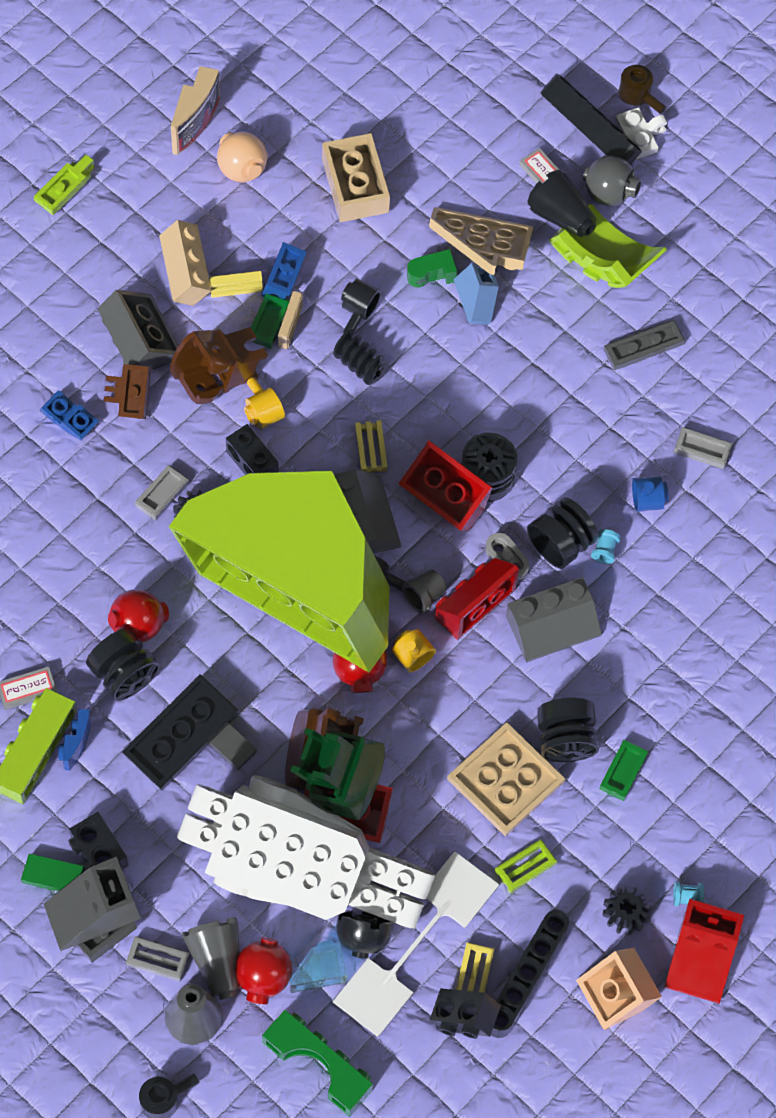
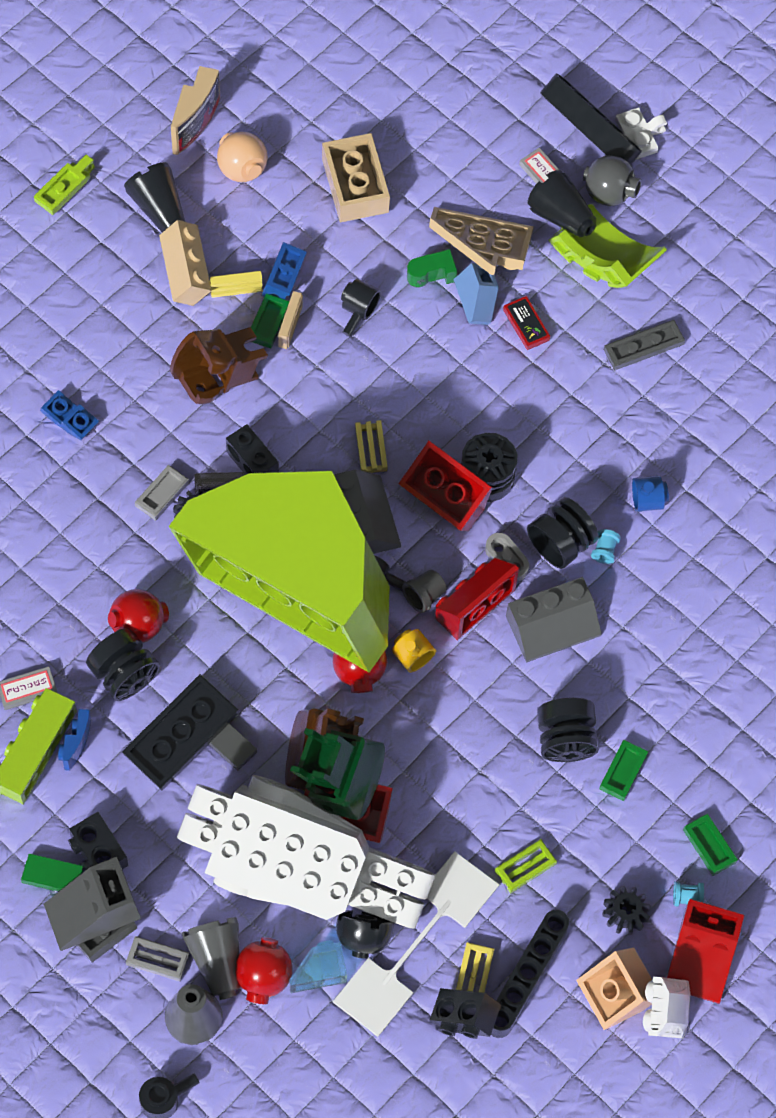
(130, 391): reddish brown hinge -> none
(138, 329): dark grey slope -> none
(156, 195): none -> black cone
(210, 481): none -> clear smoke tile
(264, 406): yellow piece -> none
(291, 1038): green arch -> none
(358, 359): black piece -> none
(506, 779): tan plate -> none
(526, 323): none -> tile
(636, 88): dark brown piece -> none
(669, 1007): none -> white slope
(702, 447): light grey tile -> none
(710, 844): none -> green tile

